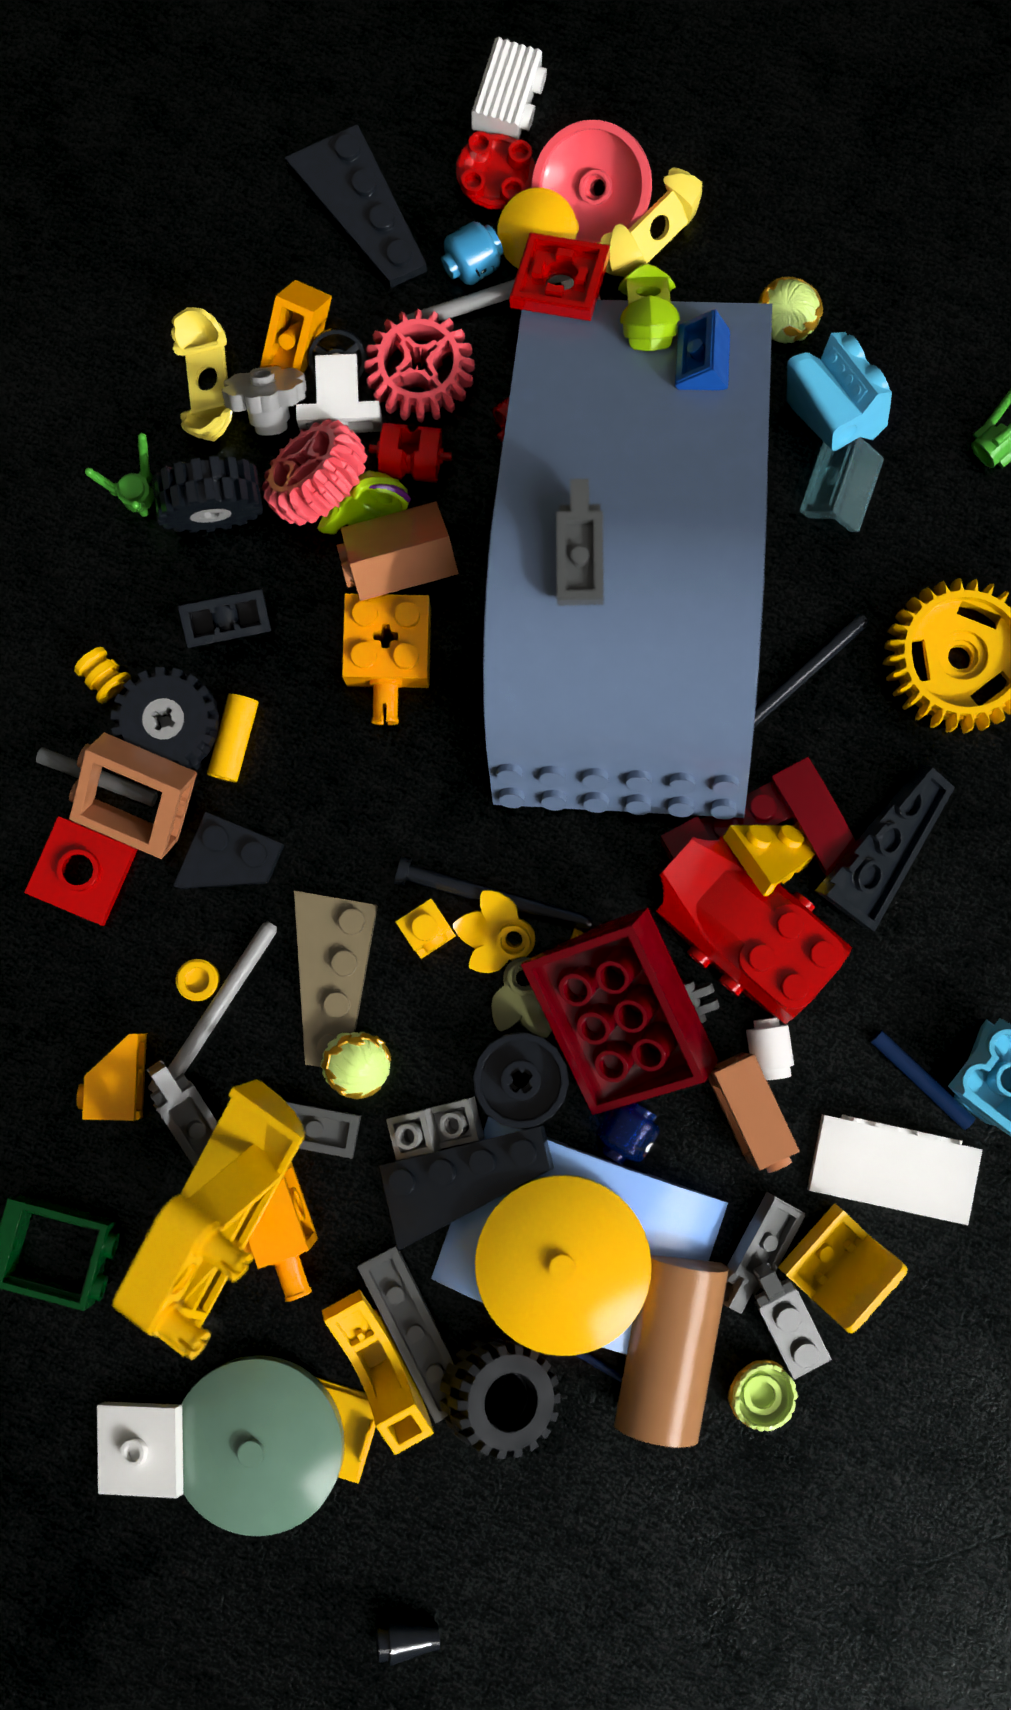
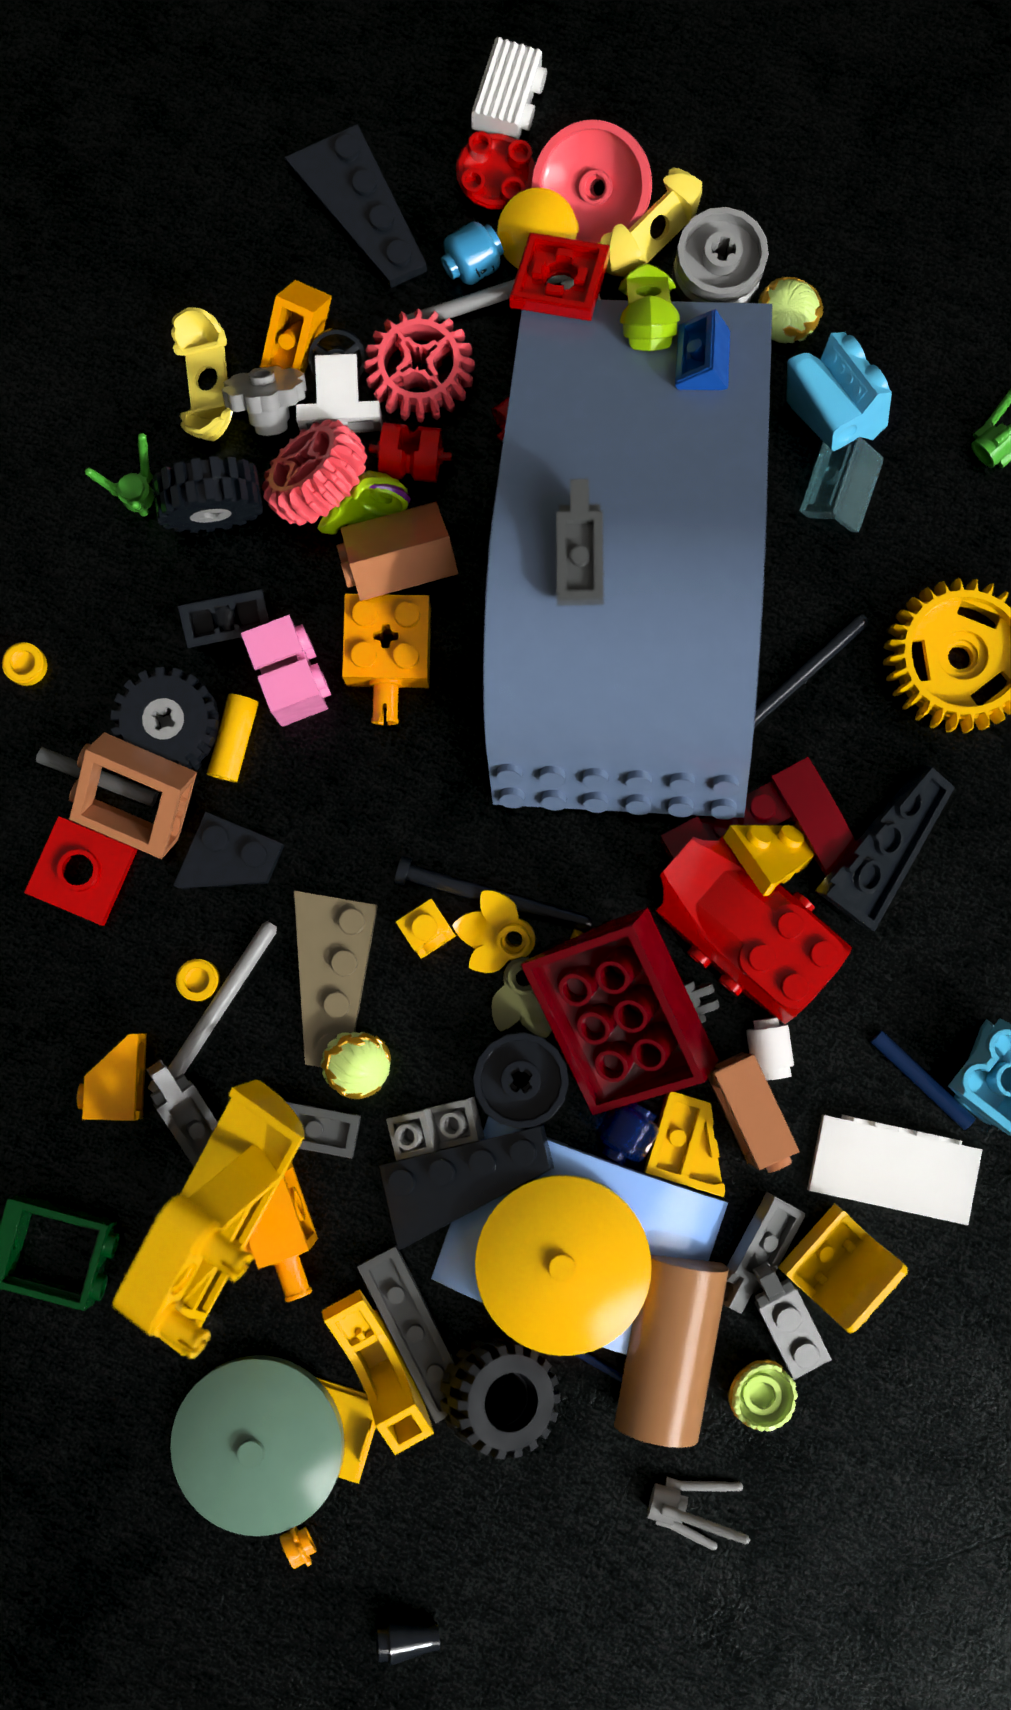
(24, 664): none -> yellow tile
(101, 674): yellow bush -> none
(140, 1449): white plate -> none
(288, 679): none -> bright pink piece
(298, 1546): none -> light orange plate
(669, 1510): none -> light grey plant
(686, 1145): none -> yellow wing
(720, 257): none -> light grey wheel

